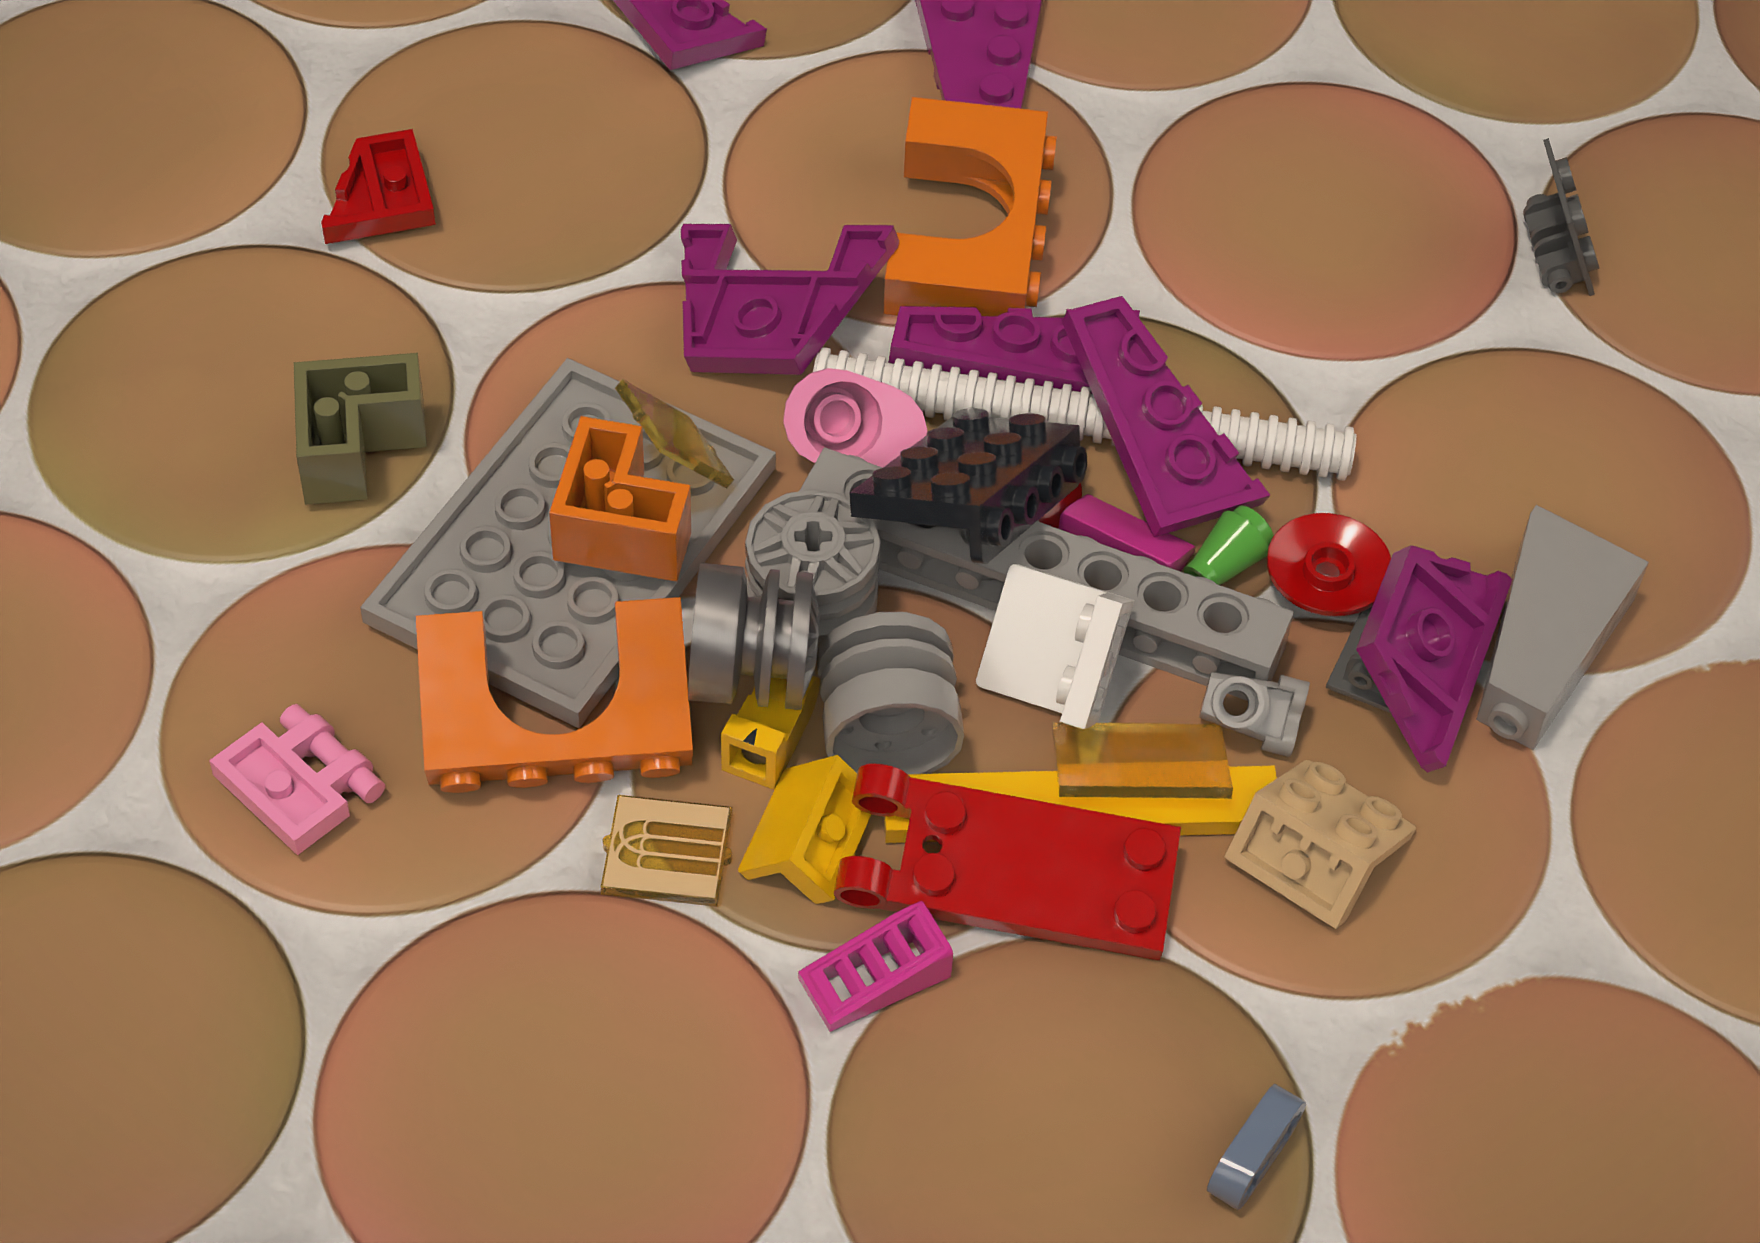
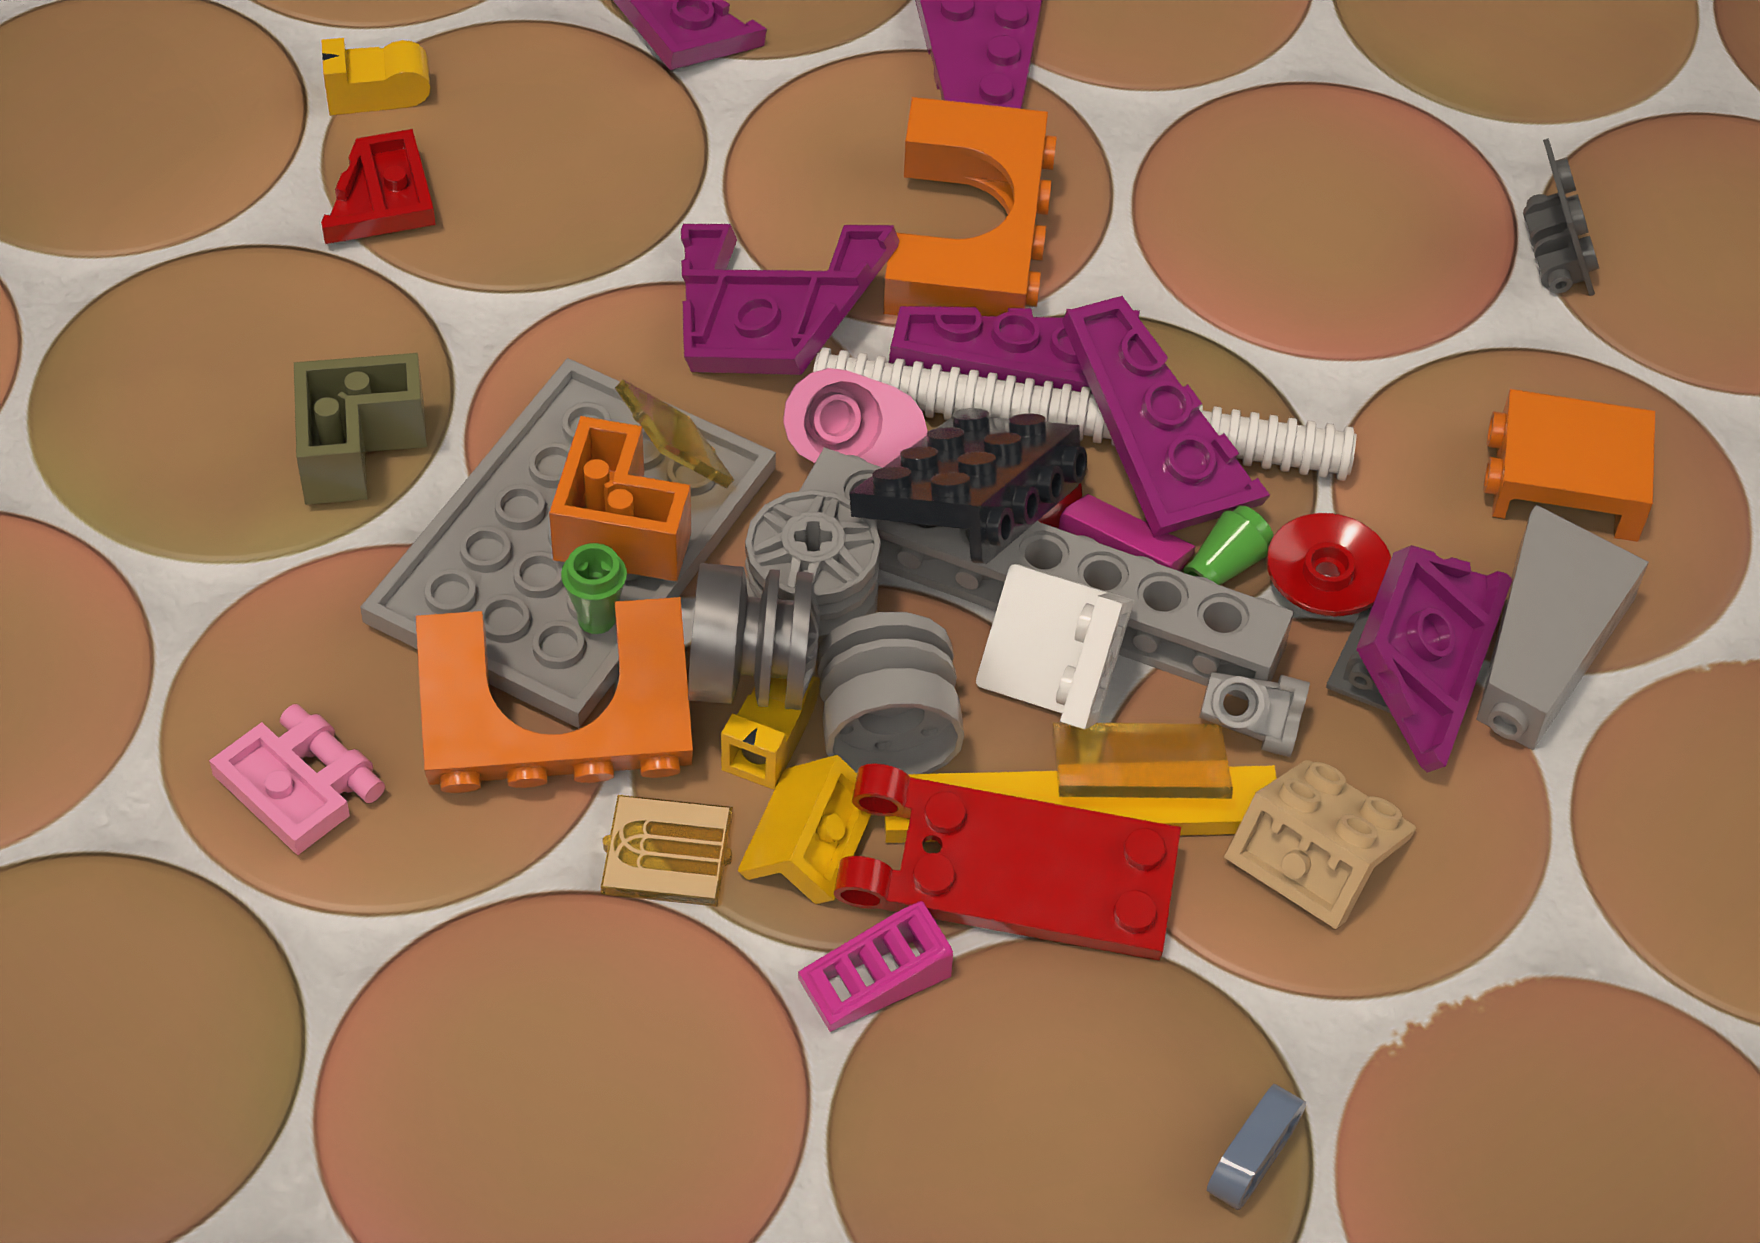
(374, 76): none -> yellow leg
(594, 583): none -> bright green cone
(1573, 457): none -> orange panel

